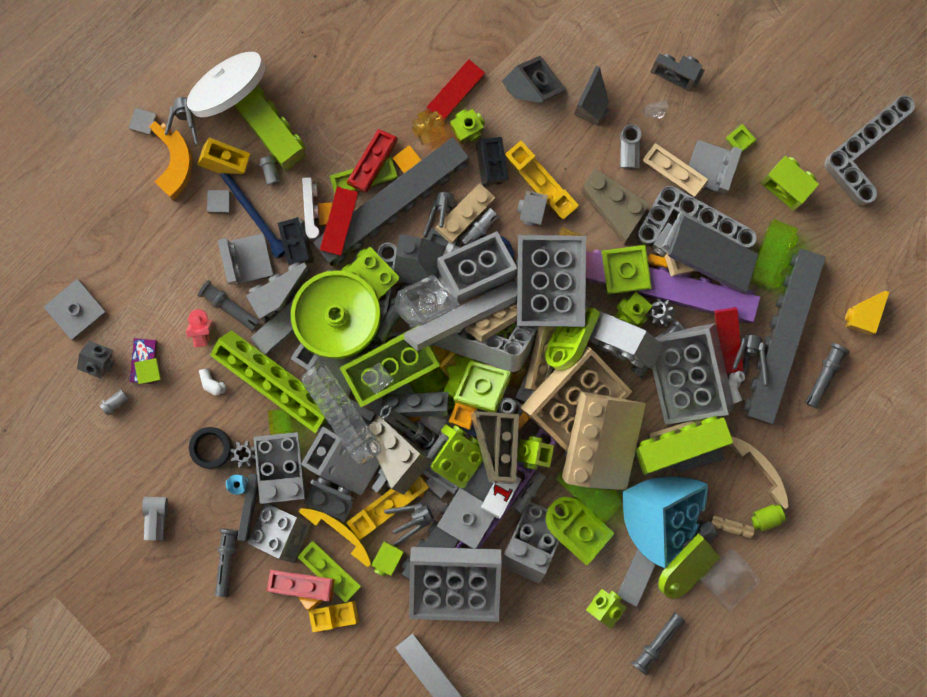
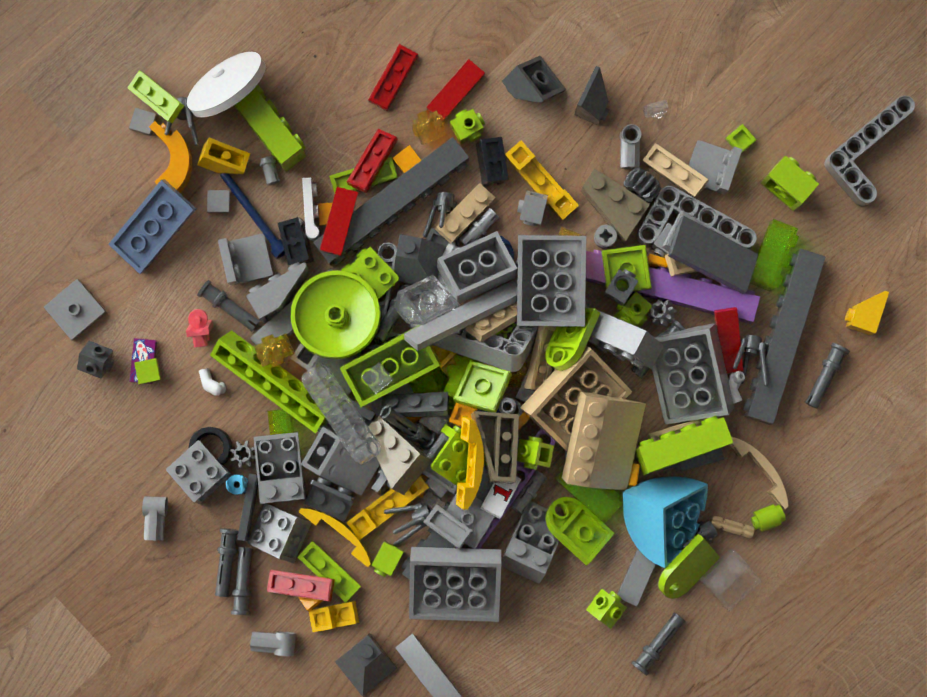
(114, 402): light grey pin -> none
(152, 226): none -> sand blue plate
(156, 96): none -> lime plate
(198, 472): none -> light grey bracket
(242, 593): none -> dark grey pin
(273, 350): none -> clear yellow brick
(278, 643): none -> light grey piece
(366, 664): none -> dark grey slope
(393, 77): none -> red tile
(448, 526): none -> light grey tile
(467, 490): none -> yellow slope
(604, 240): none -> light grey wheel
(619, 296): none -> dark grey brick
(634, 475): none -> light orange tile
(642, 184): none -> dark grey gear
(683, 74): dark grey plate -> none

